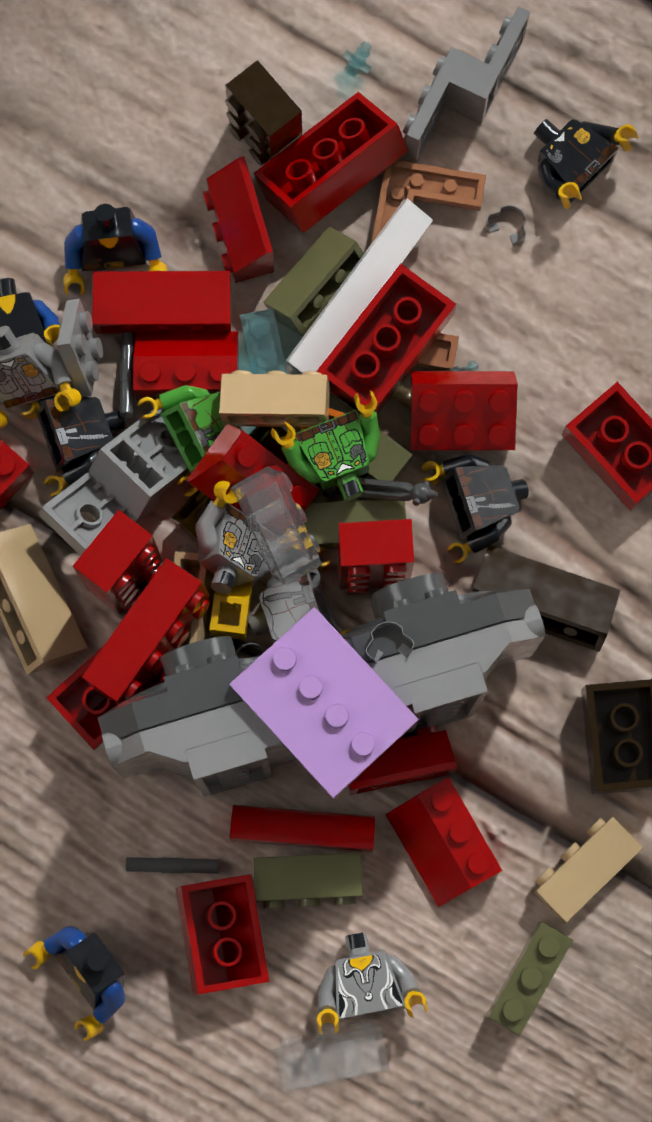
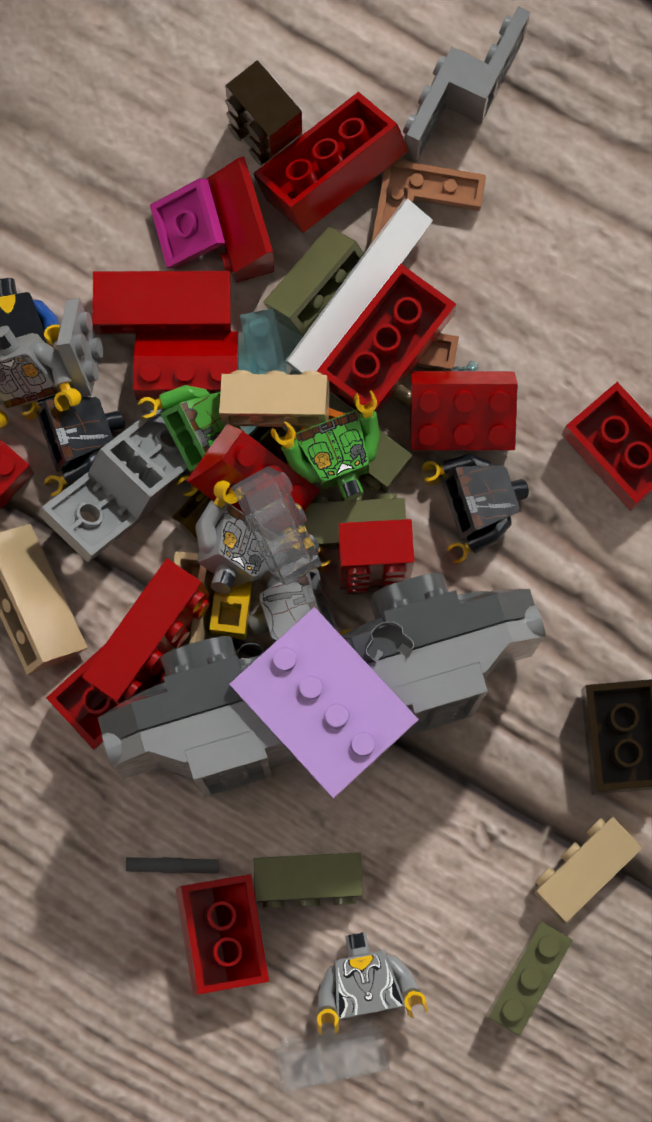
(90, 969): torso -> none
(109, 240): torso -> none
(119, 562): red brick -> none
(126, 375): dark grey piece -> none
(187, 223): none -> dark pink plate
(302, 828): red brick -> none
(357, 60): clear light blue piece -> none
(390, 490): dark grey wheel -> none
(408, 761): red slope -> none
(443, 842): red slope -> none
(494, 226): light grey piece -> none
(568, 603): dark brown brick -> none
(577, 155): torso -> none

